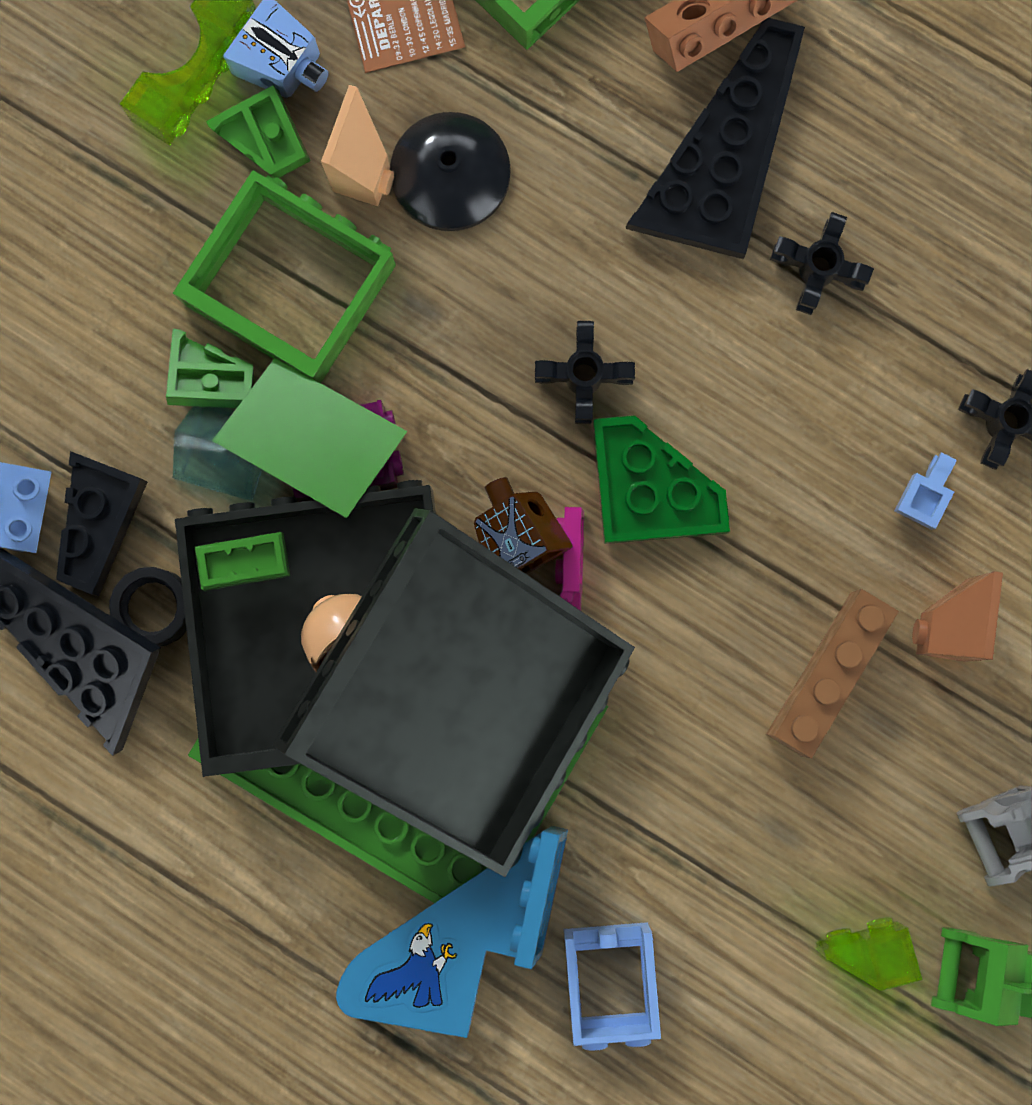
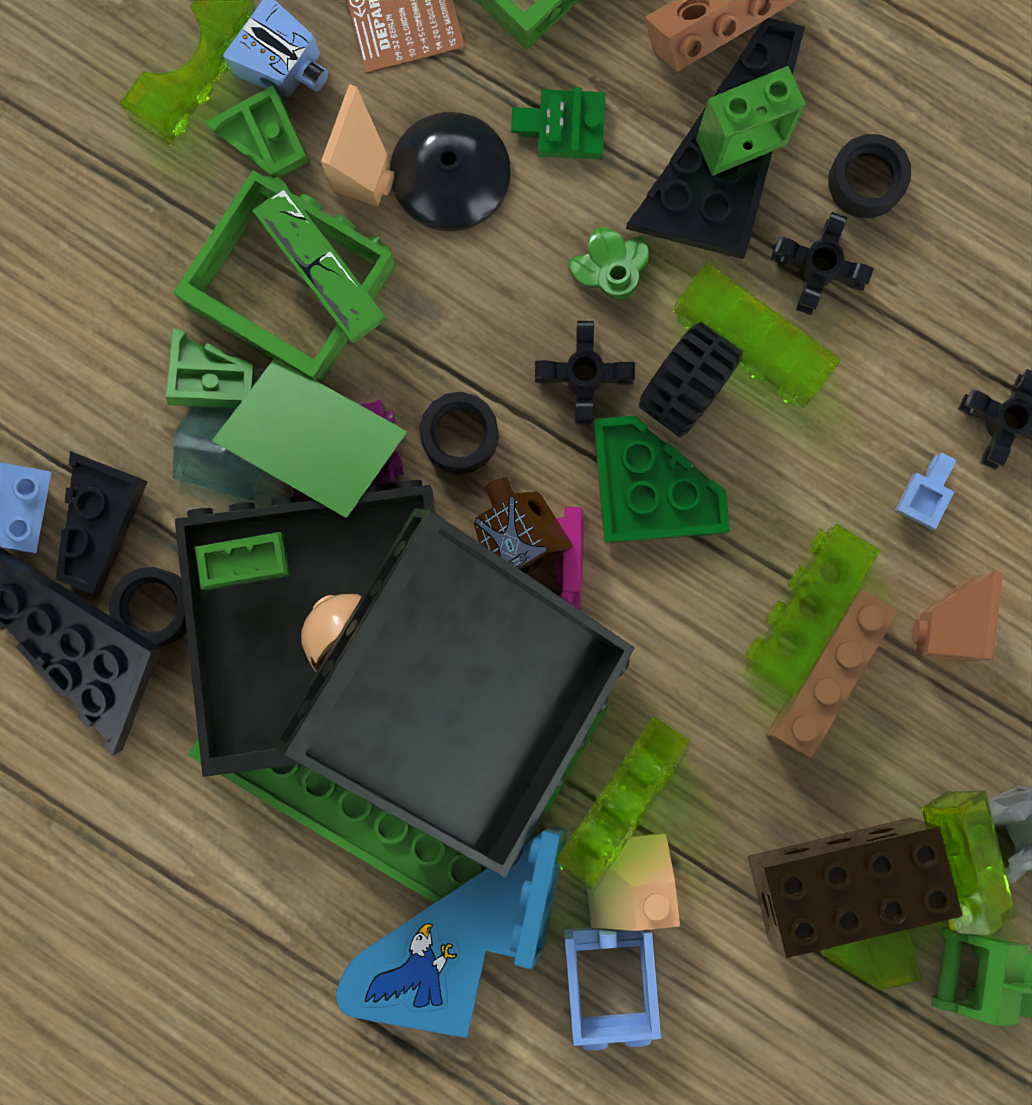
(319, 265): none -> bright green tile
(466, 402): none -> black tyre
(567, 123): none -> green piece
(608, 258): none -> bright green plate
(623, 804): none -> clear neon green brick
(637, 888): none -> light nougat slope
(690, 378): none -> black tyre
(752, 113): none -> bright green window
(769, 342): none -> clear neon green brick
(853, 561): none -> clear neon green brick
(854, 886): none -> dark brown piece
(883, 149): none -> black tyre
(974, 860): none -> clear neon green brick

